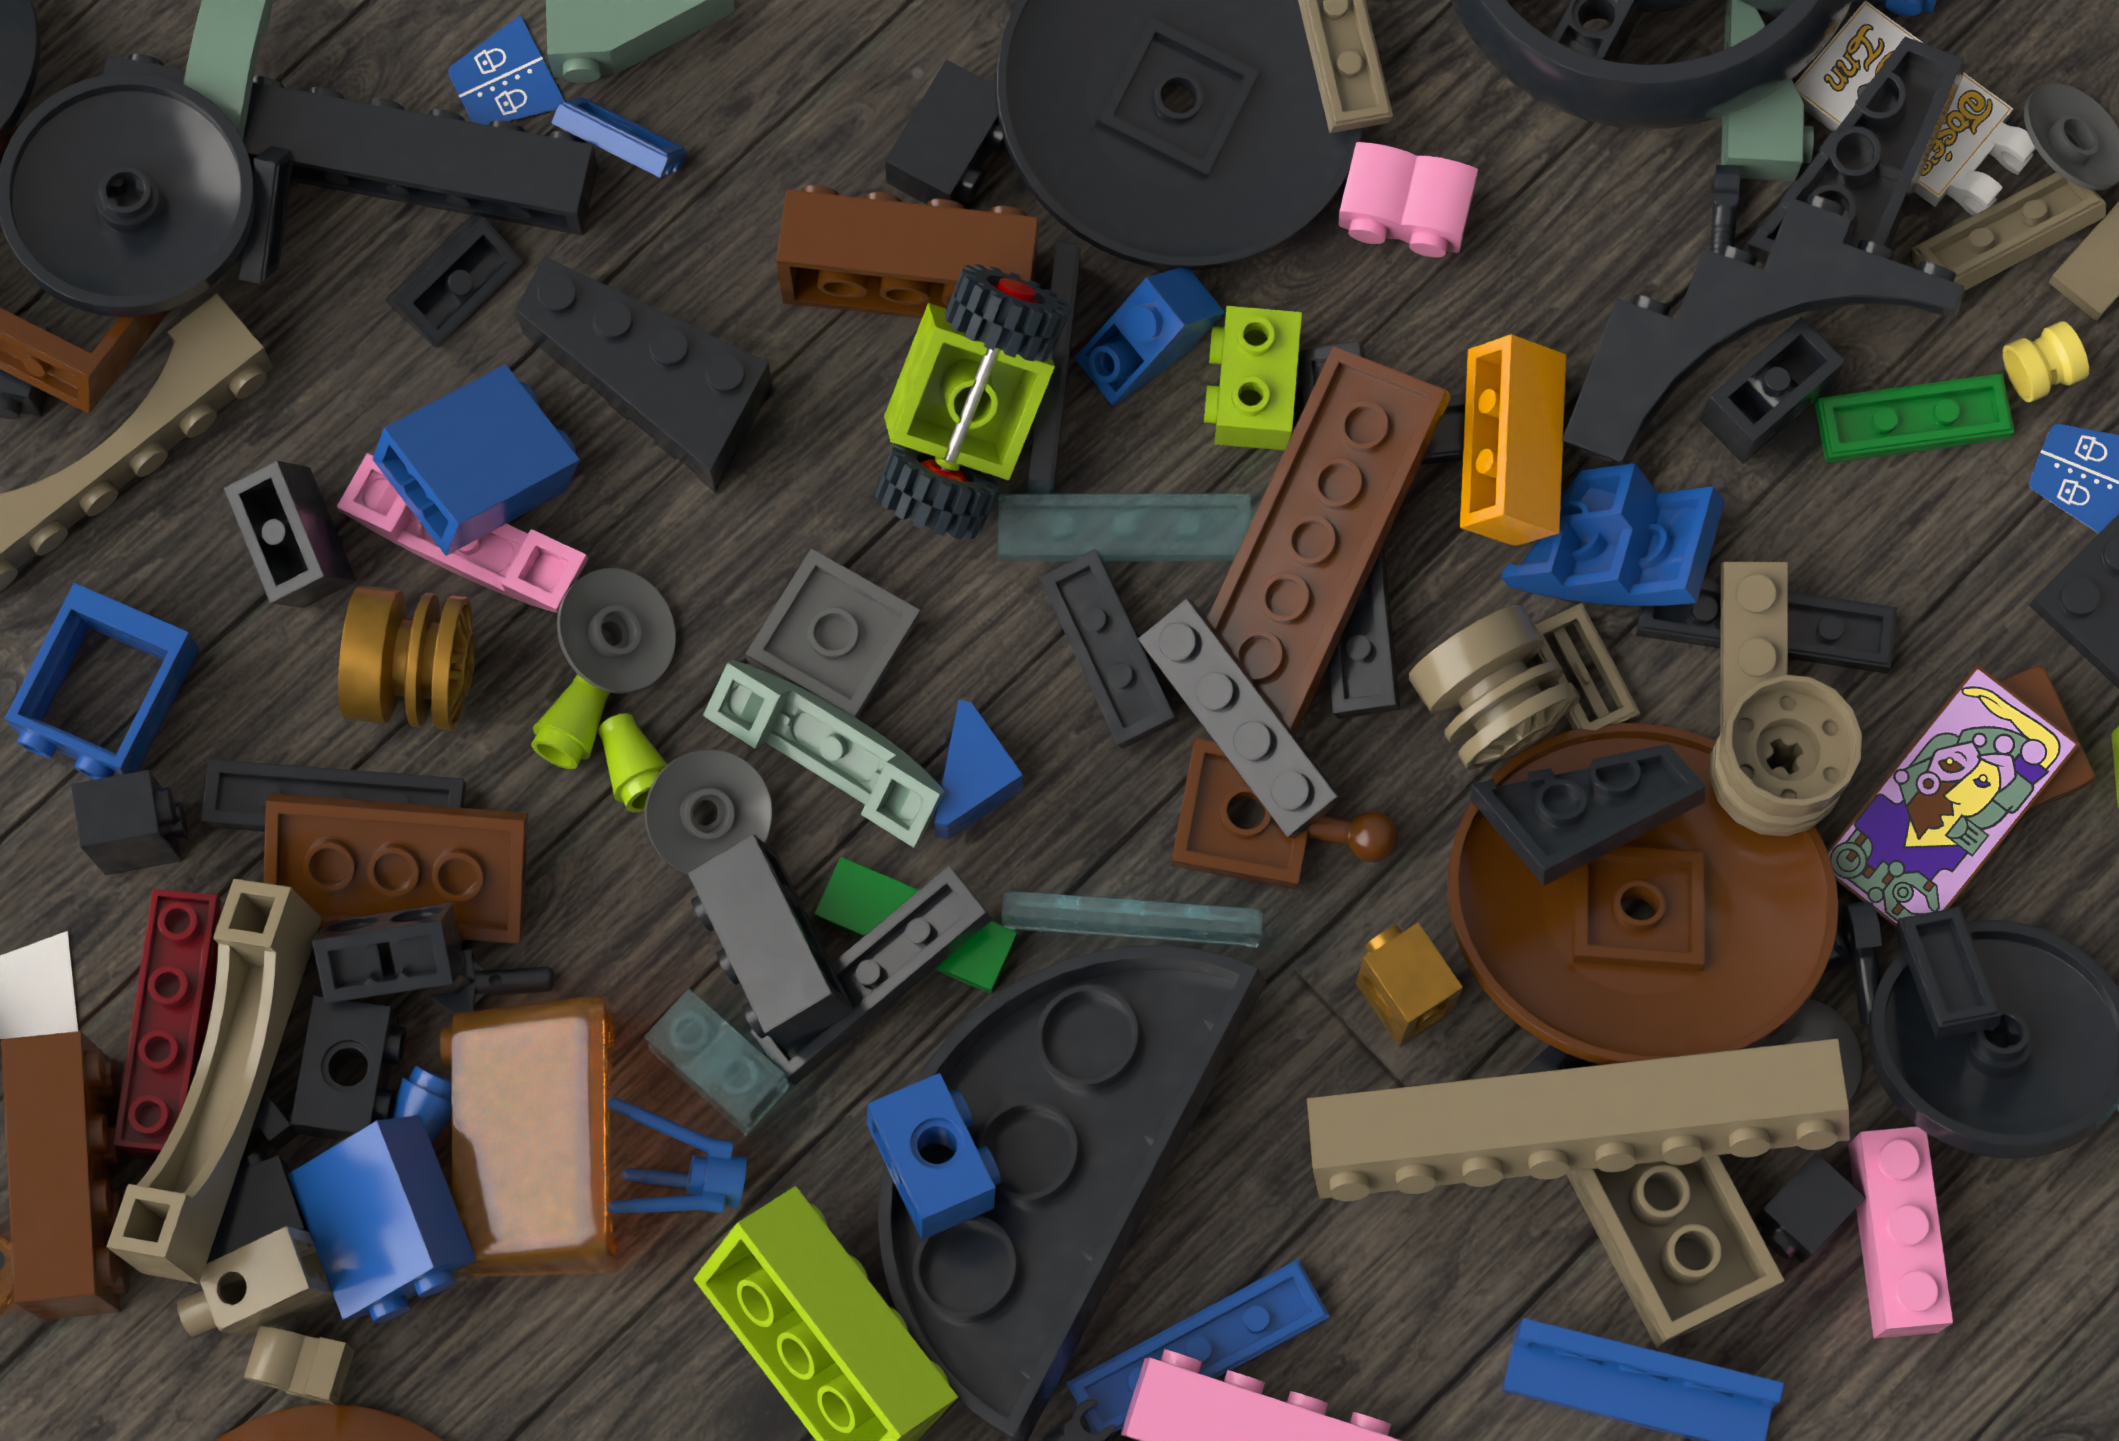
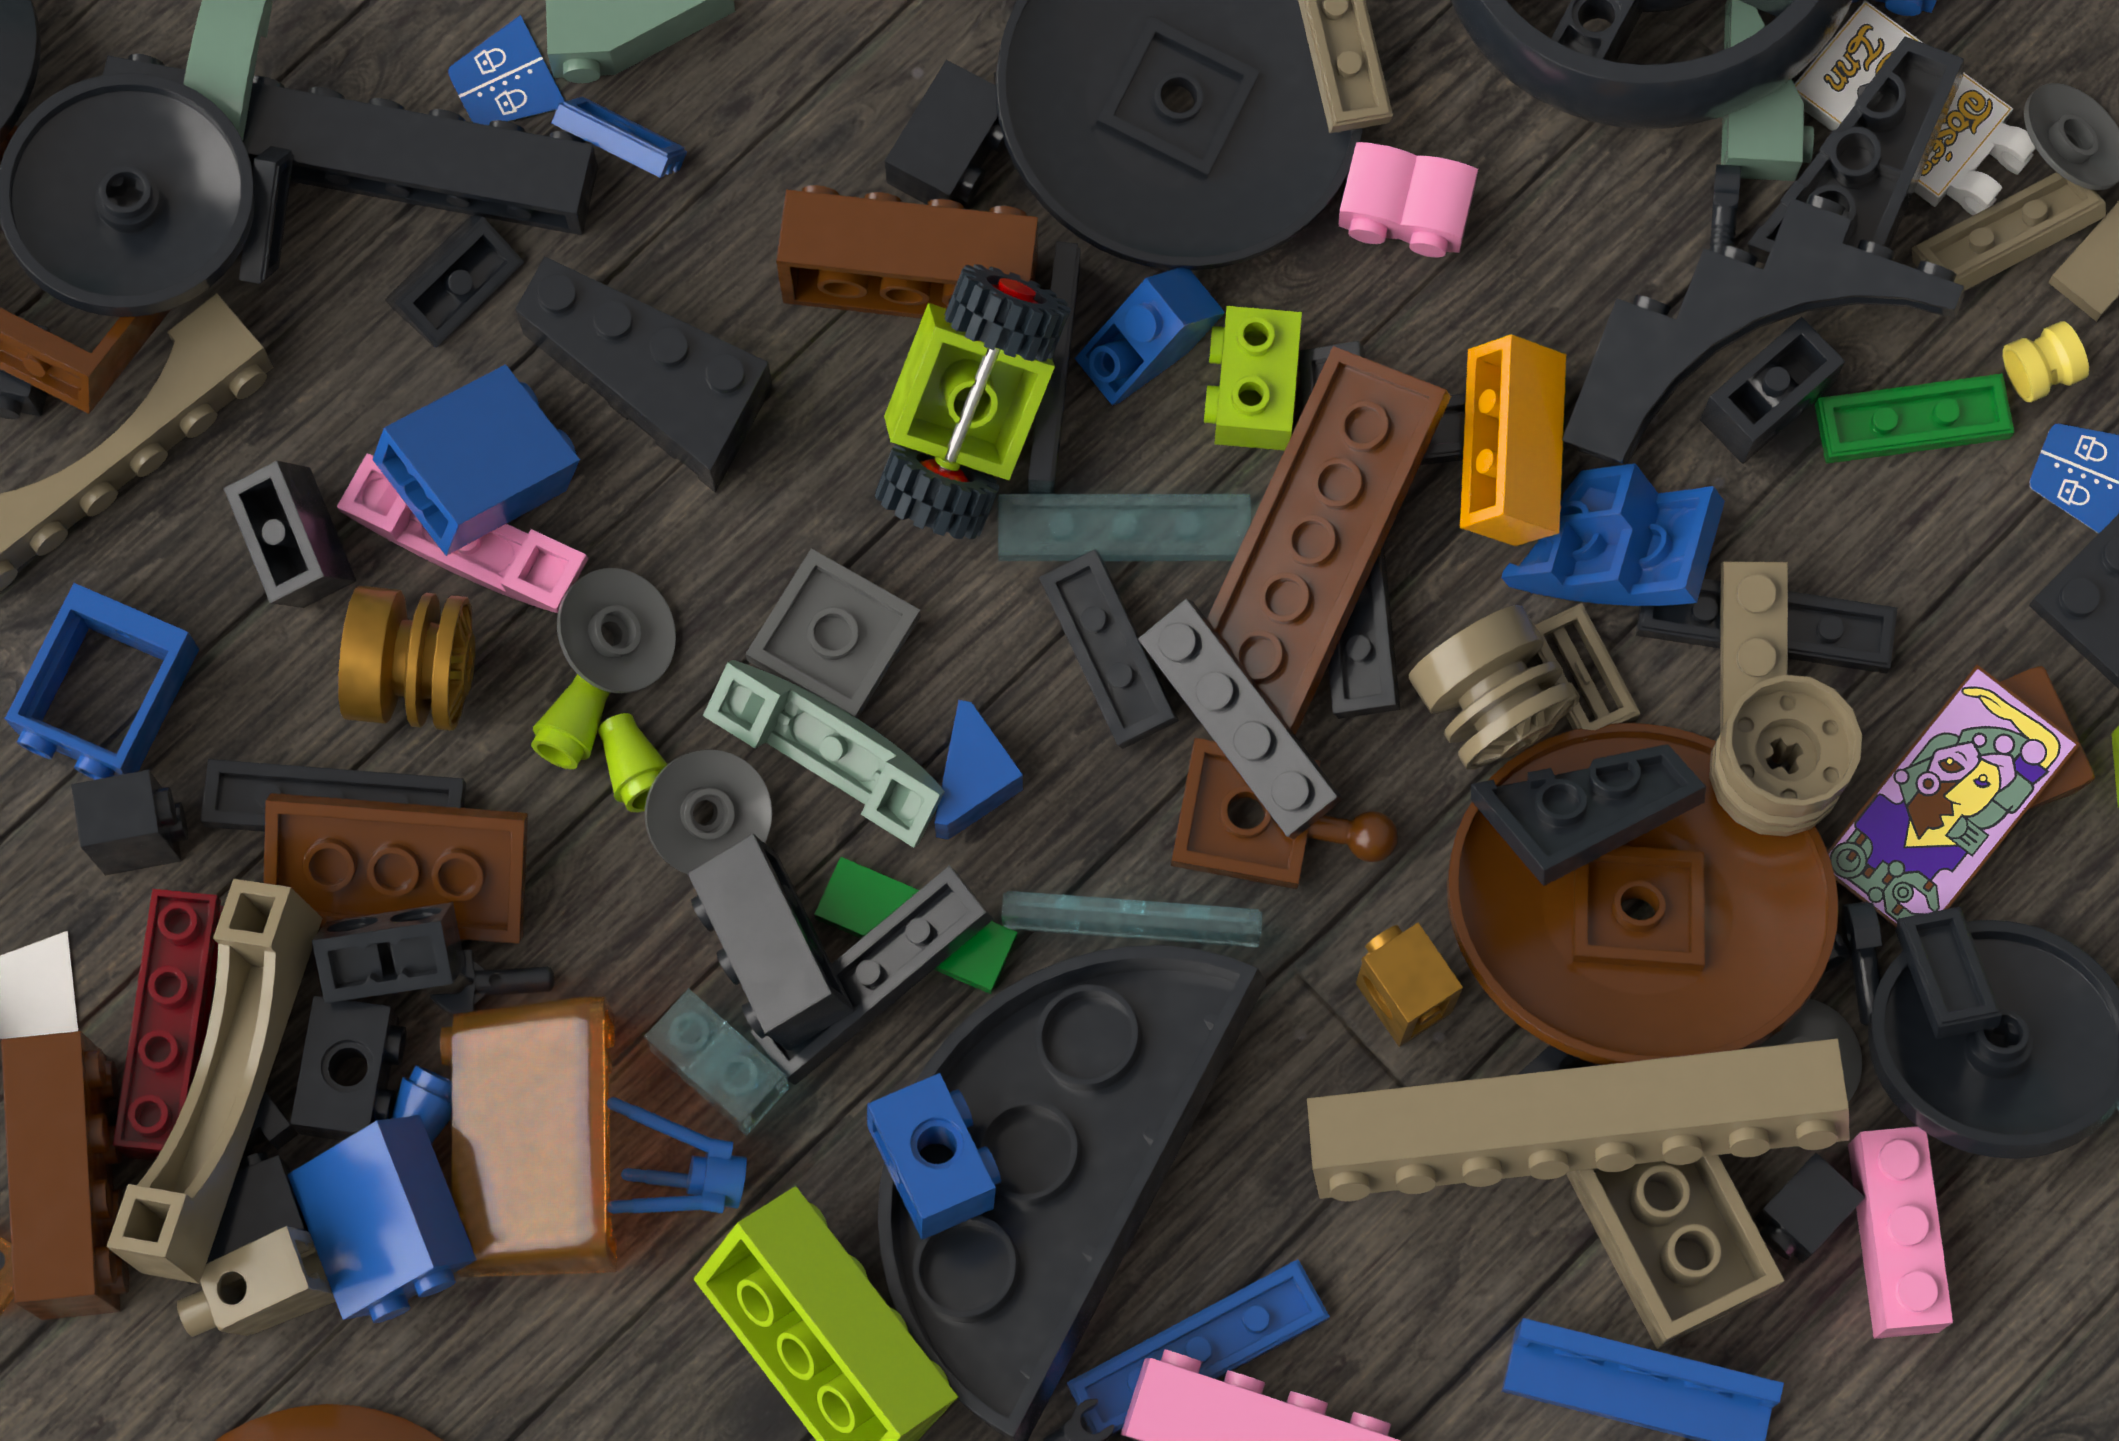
(300, 1364): dark tan leg -> none

